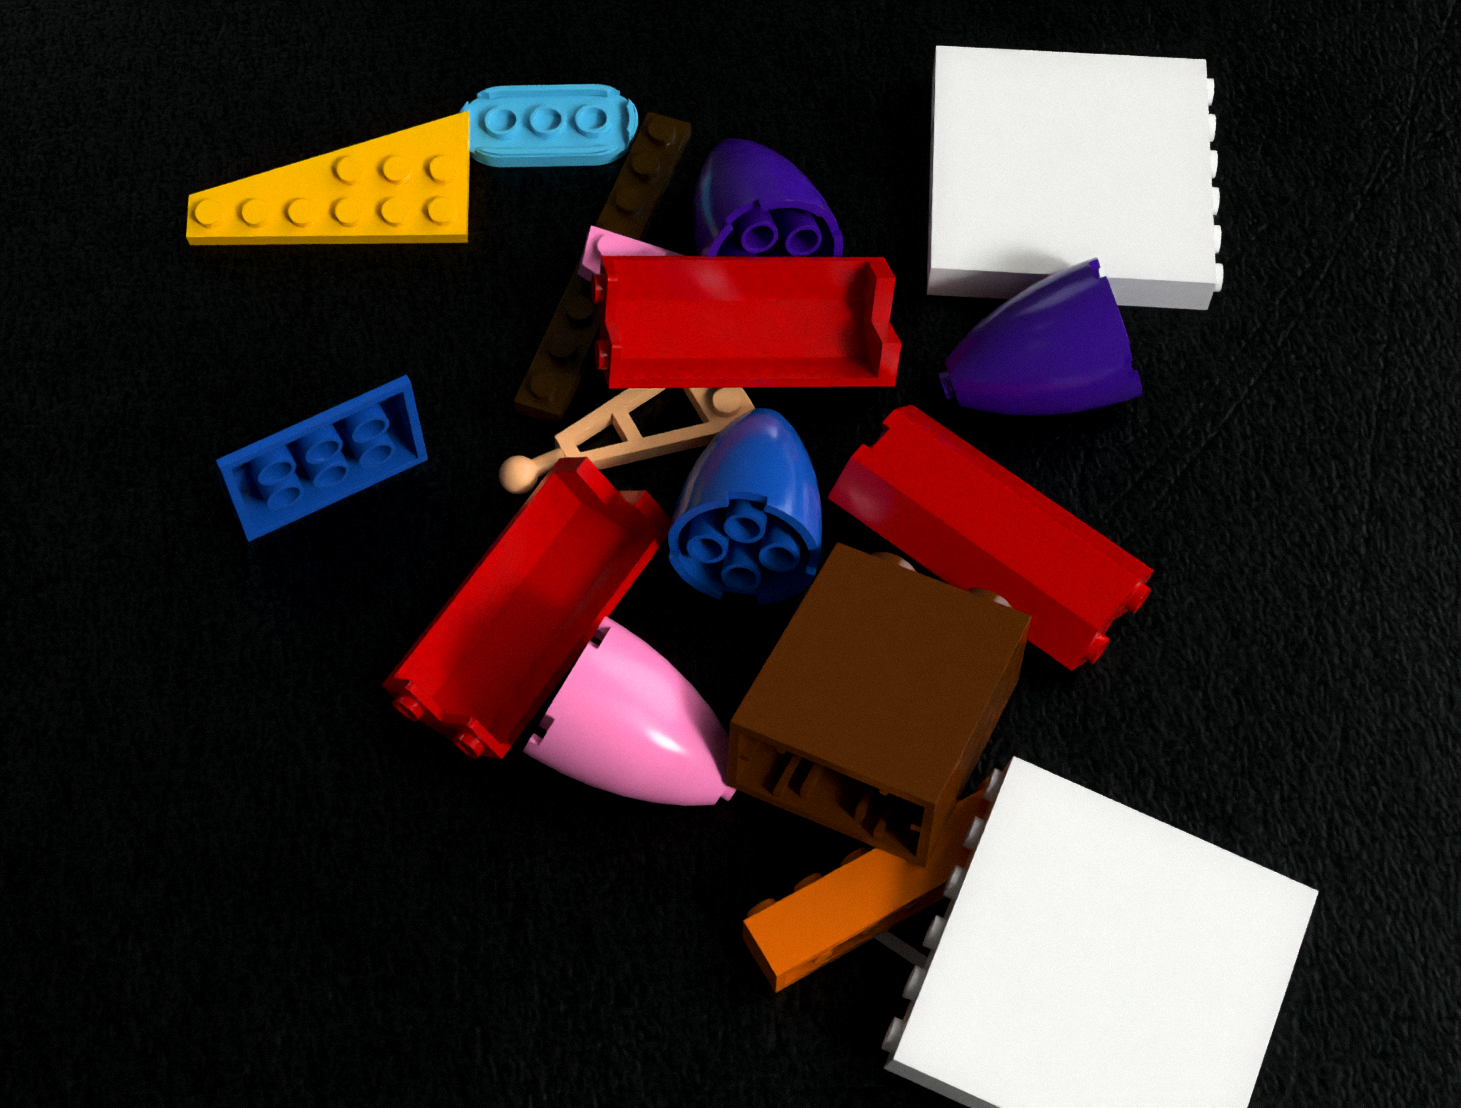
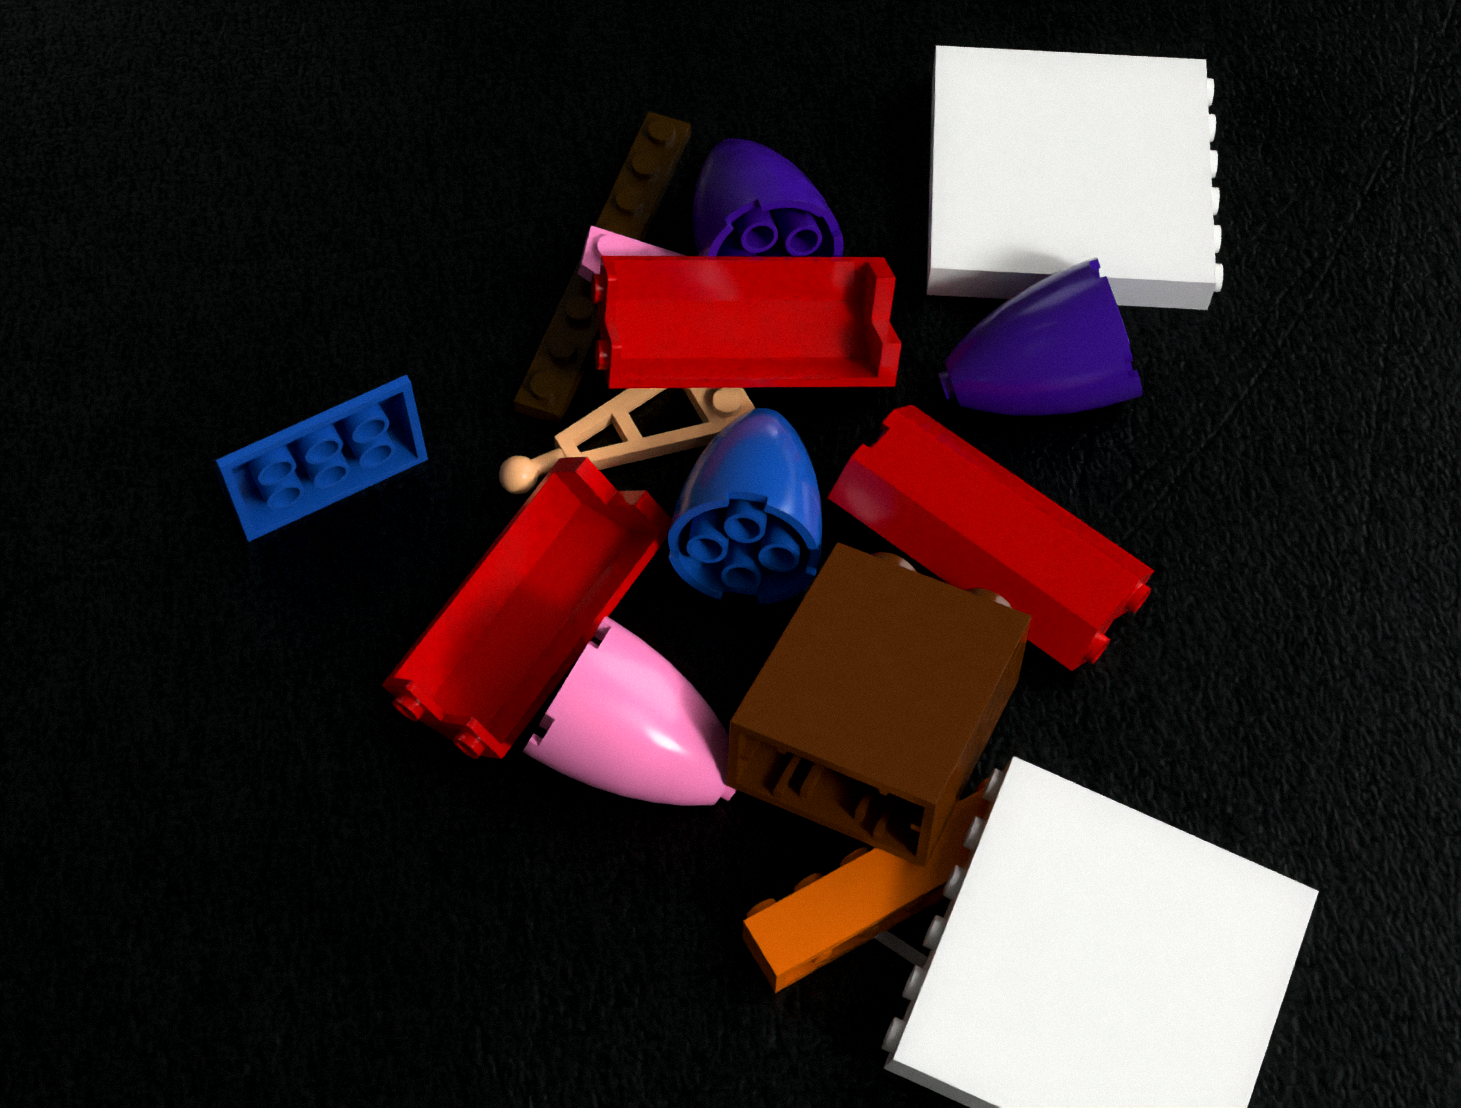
(372, 192): yellow wing -> none
(551, 125): medium azure tile -> none

